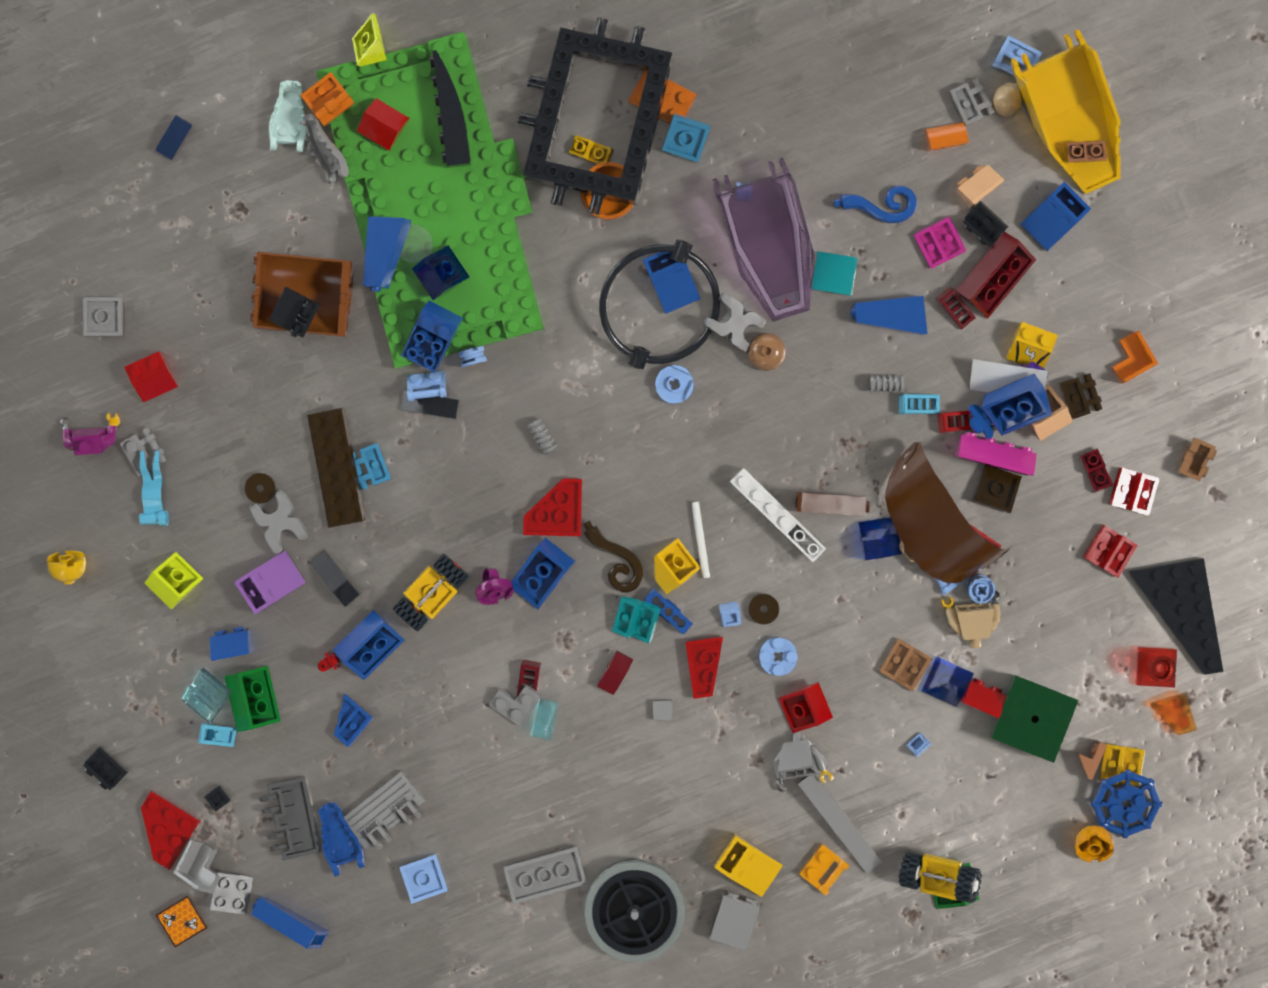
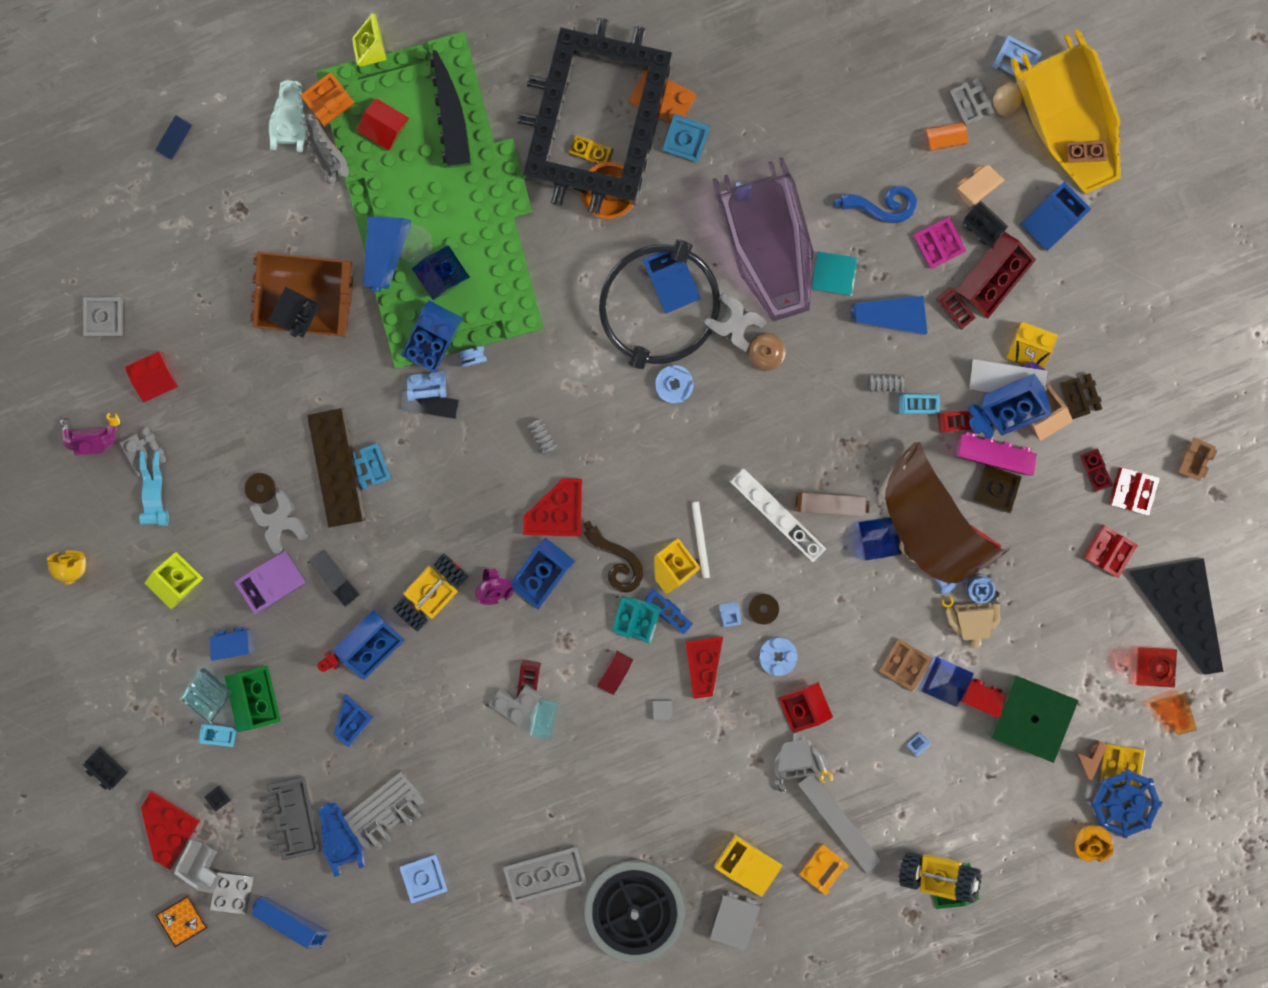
(1139, 358): orange panel -> none

